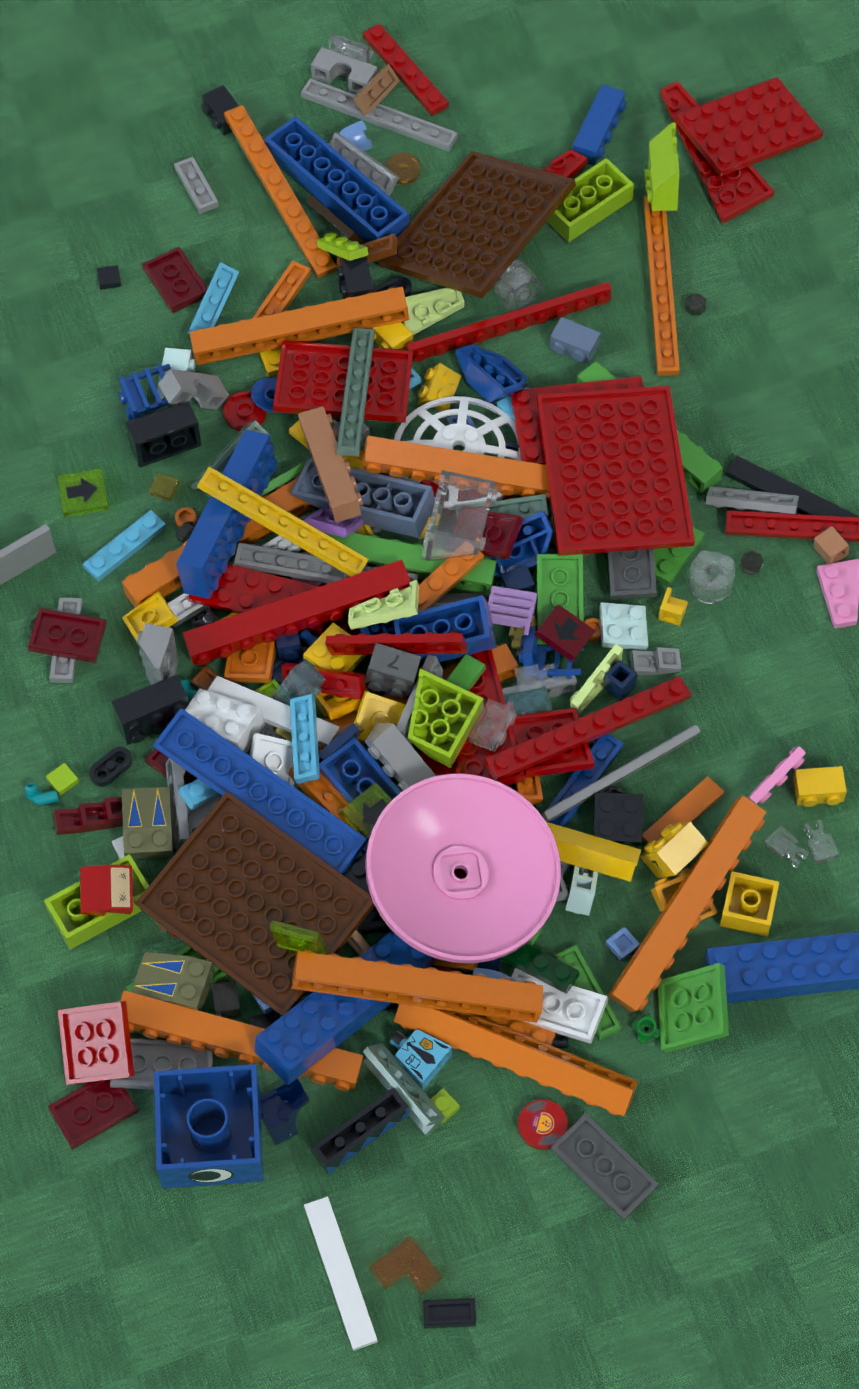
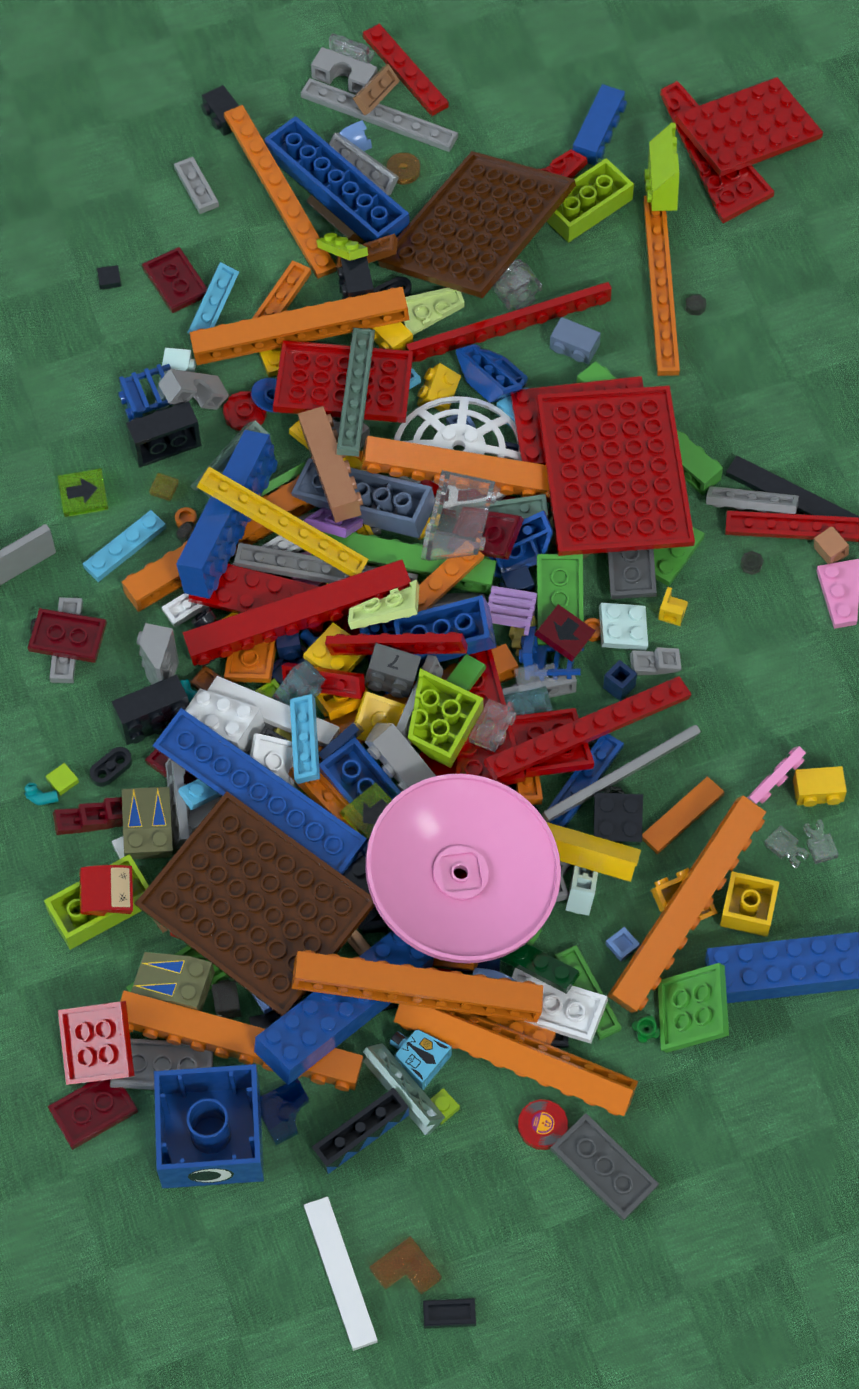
(151, 611): yellow plate -> none
(297, 938): clear neon green tile -> none
(594, 683): yellowish green wing -> none
(673, 849): yellow brick -> none
(711, 577): clear brick -> none

